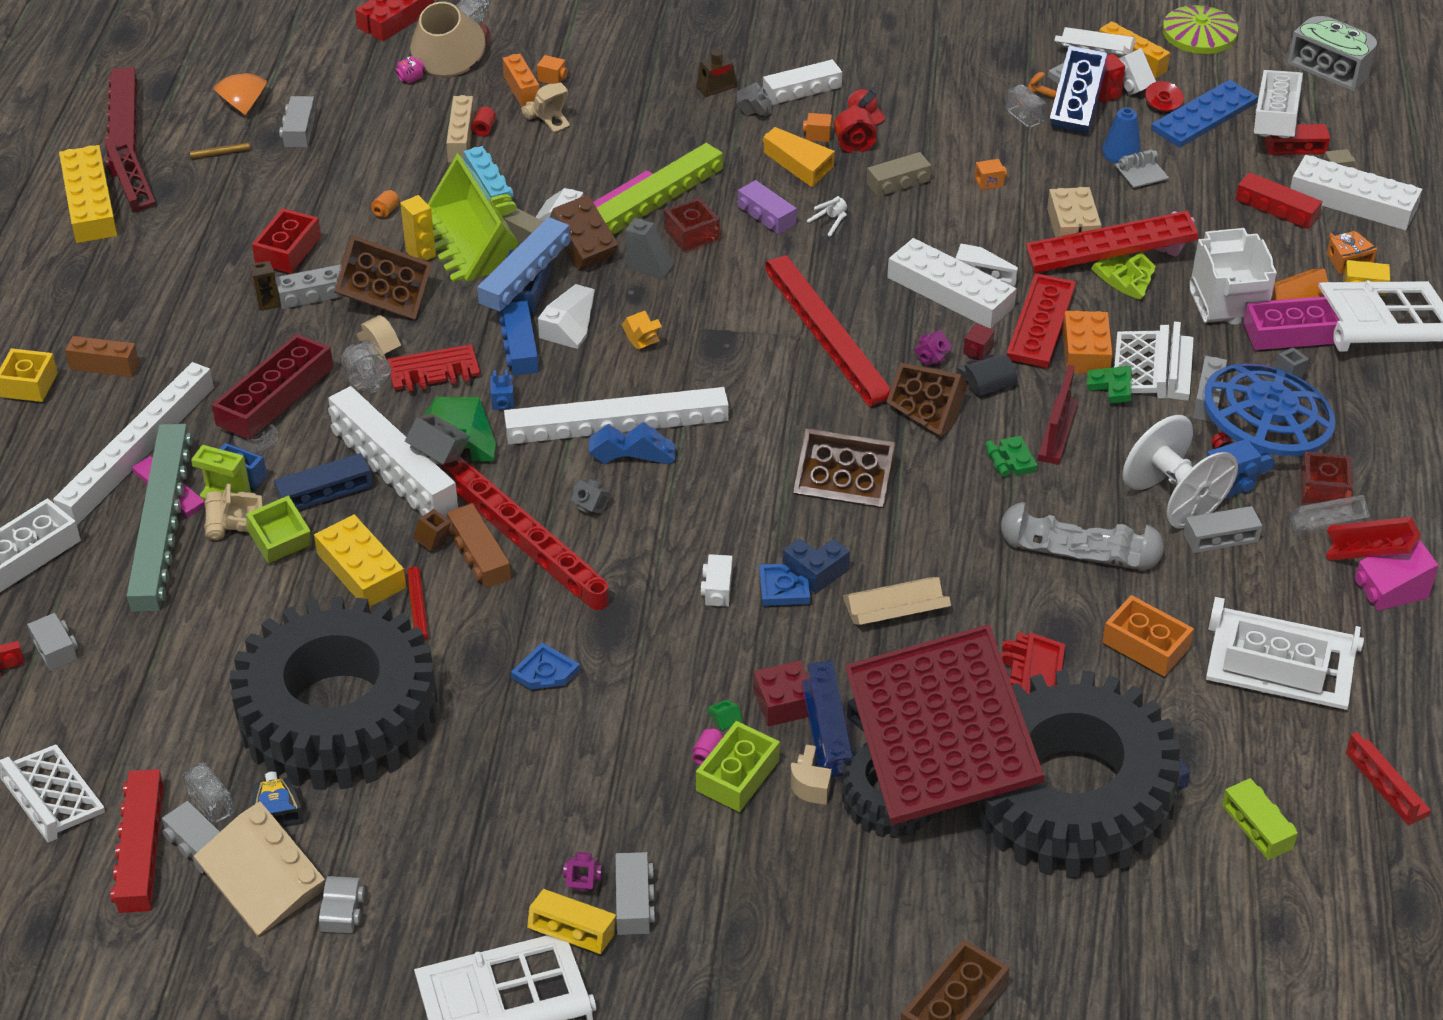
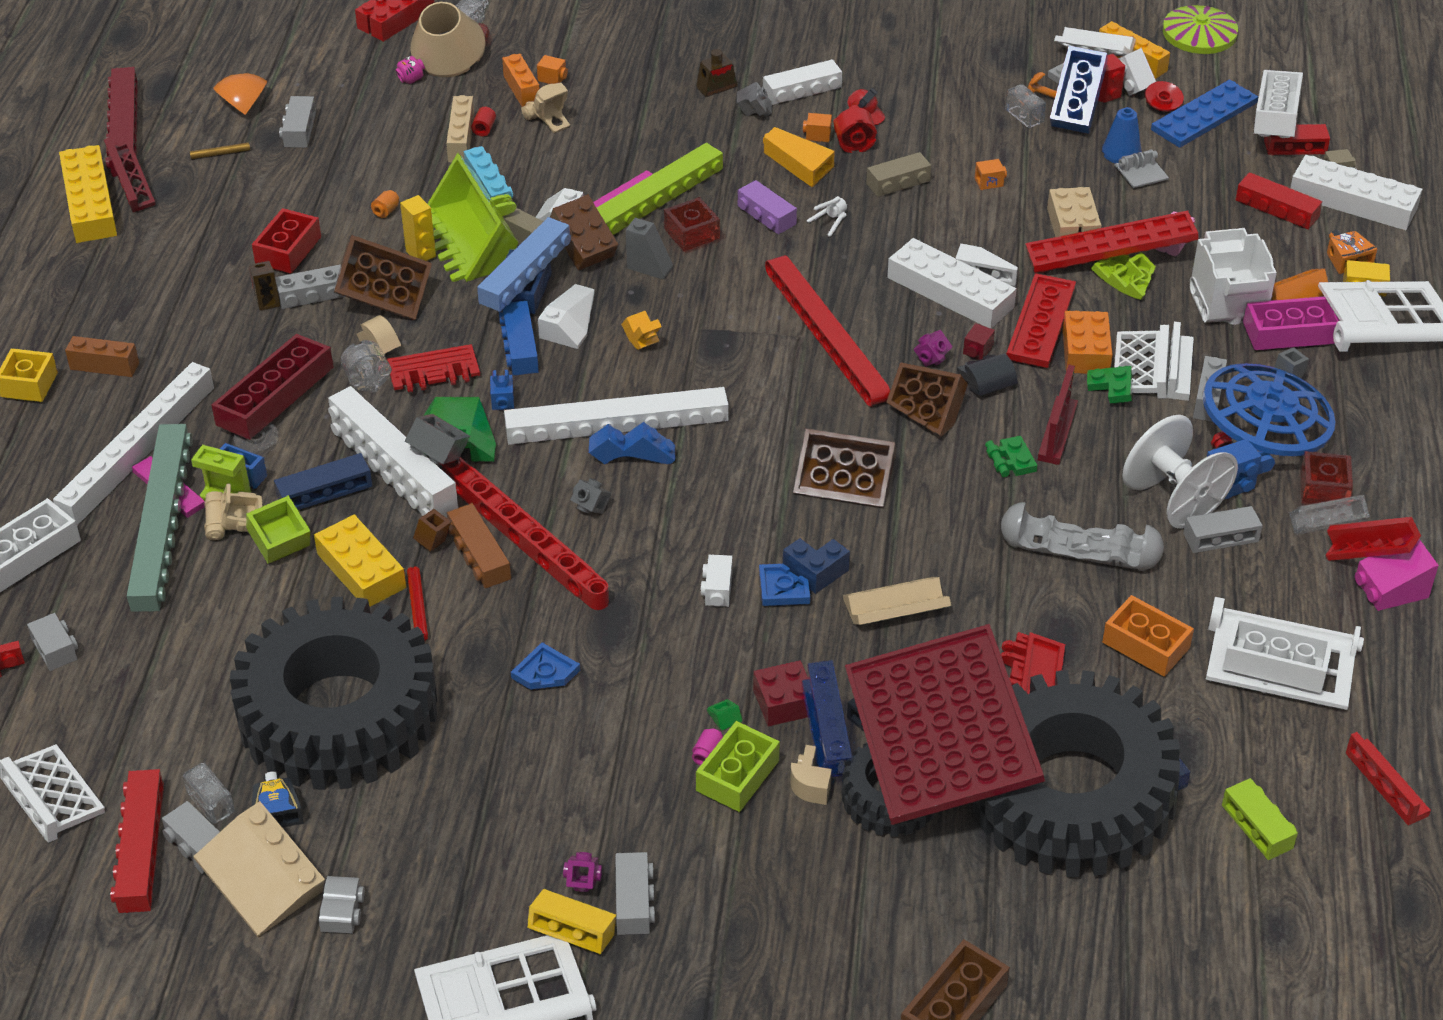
(1333, 51): light grey brick -> none

